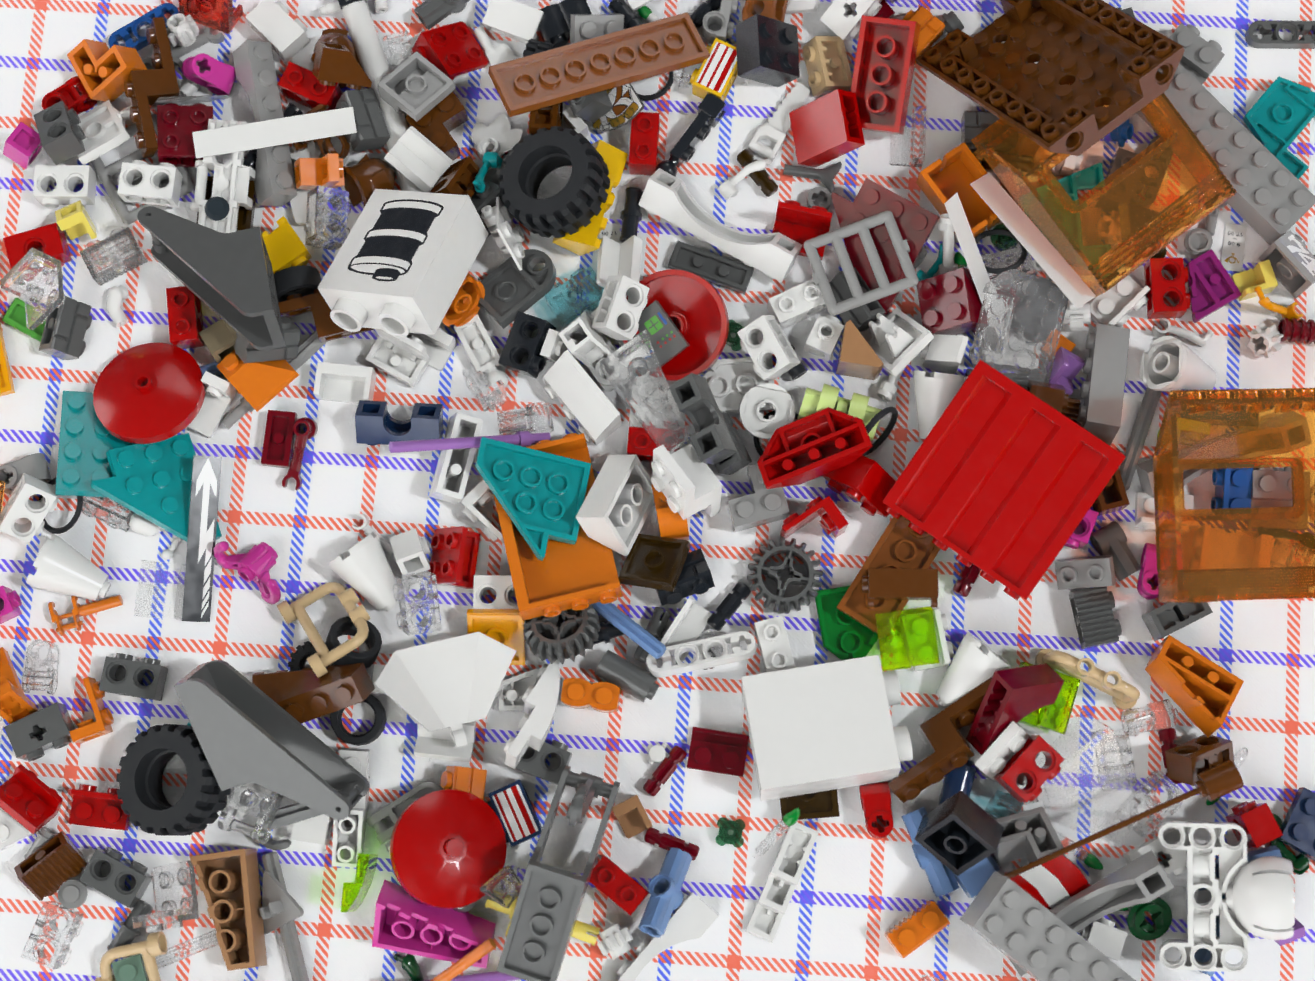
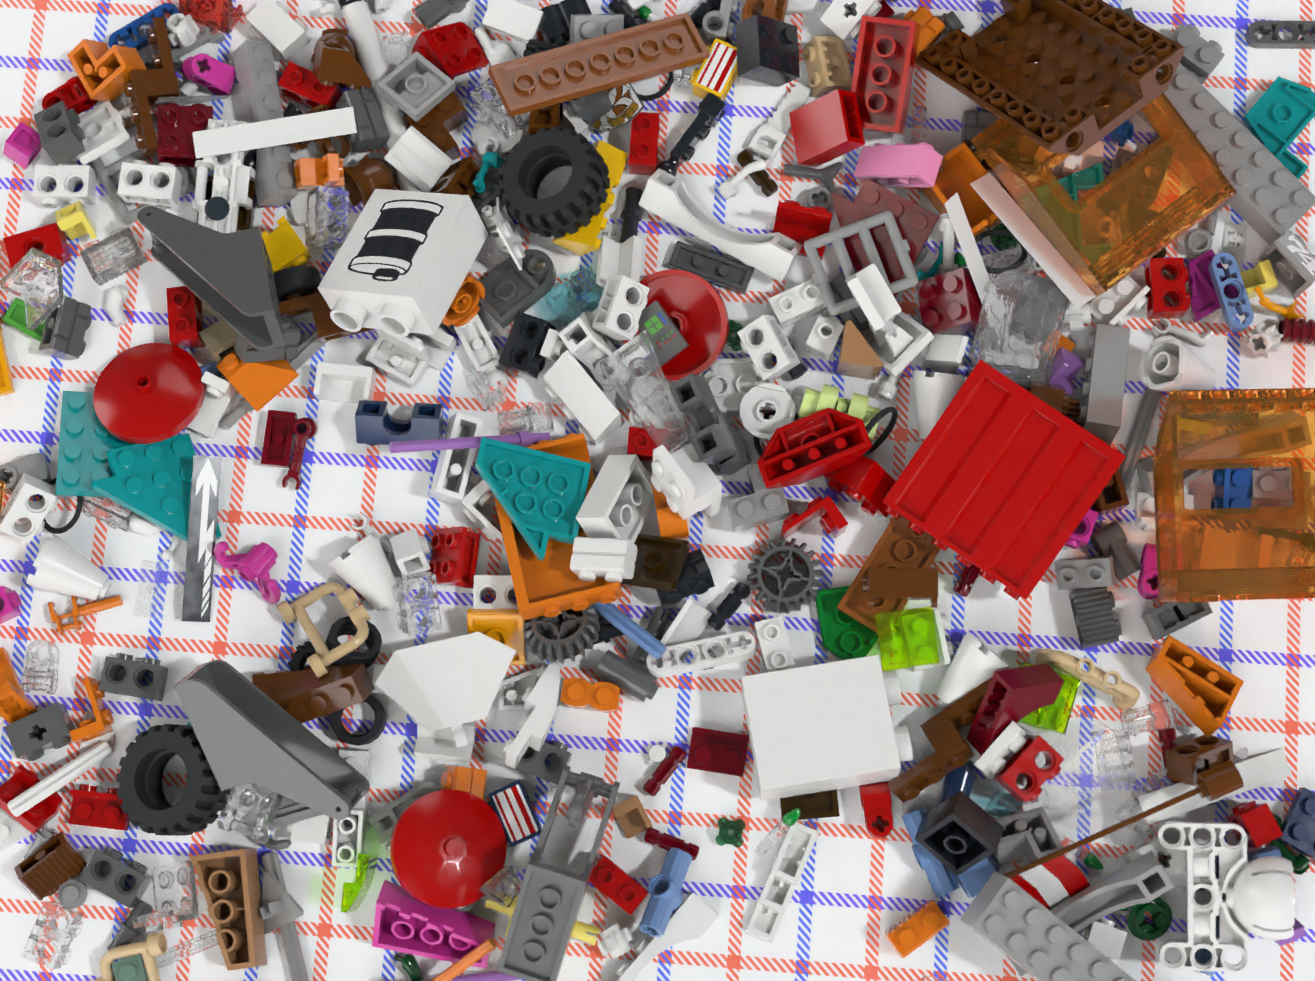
(59, 778): none -> white axle
(489, 105): none -> clear brick
(603, 559): none -> white brick
(873, 296): none -> white panel
(899, 165): none -> bright pink brick
(1217, 275): none -> medium blue beam
(1254, 773): none -> white sticker

